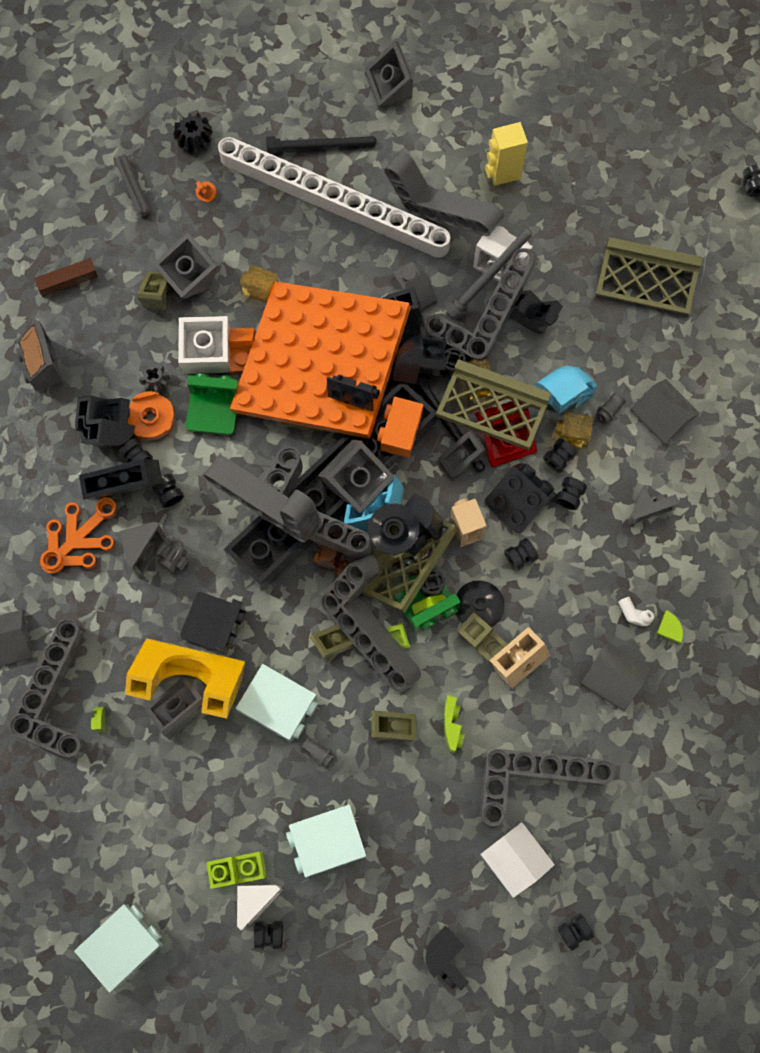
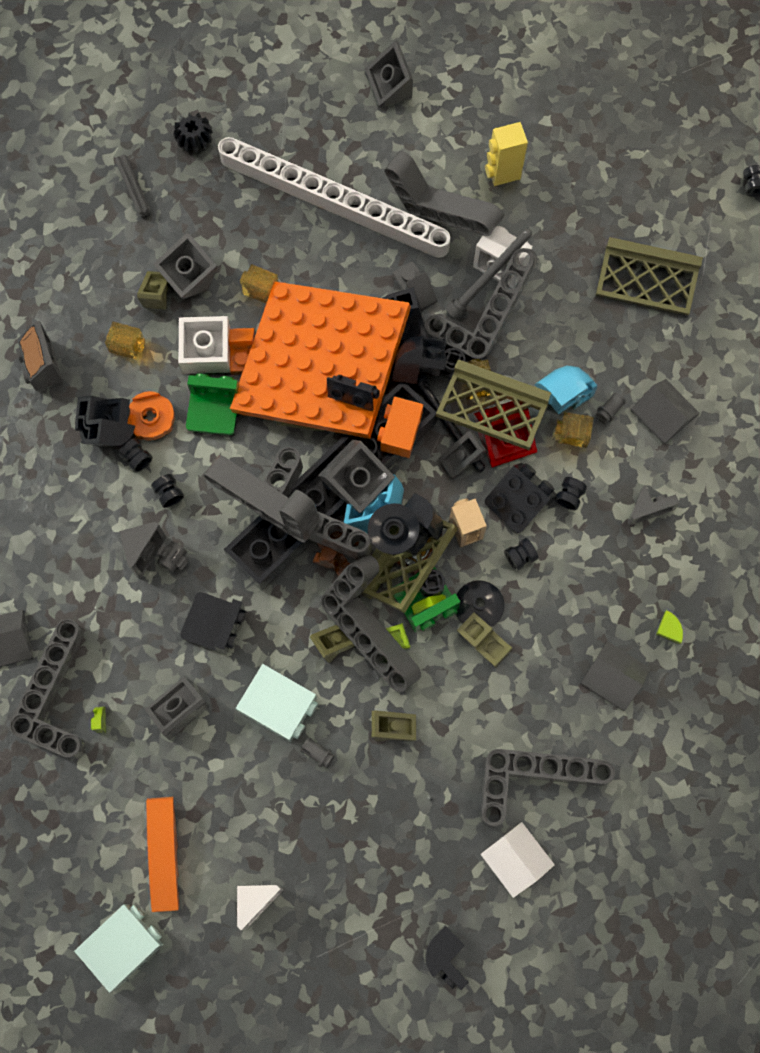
(66, 277): reddish brown piece -> none
(76, 538): orange plant -> none
(120, 479): black brick -> none
(125, 340): none -> clear yellow brick
(154, 372): dark grey gear -> none
(161, 660): yellow arch -> none
(162, 854): none -> orange slope
(205, 191): orange piece -> none
(236, 870): lime slope -> none
(262, 937): black wheel -> none
(275, 145): black piece -> none
(325, 841): light aqua brick -> none
(453, 736): lime slope -> none
(520, 657): tan brick -> none
(534, 313): black brick -> none
(559, 456): black wheel -> none
(570, 934): black wheel -> none
(633, 615): white arm -> none

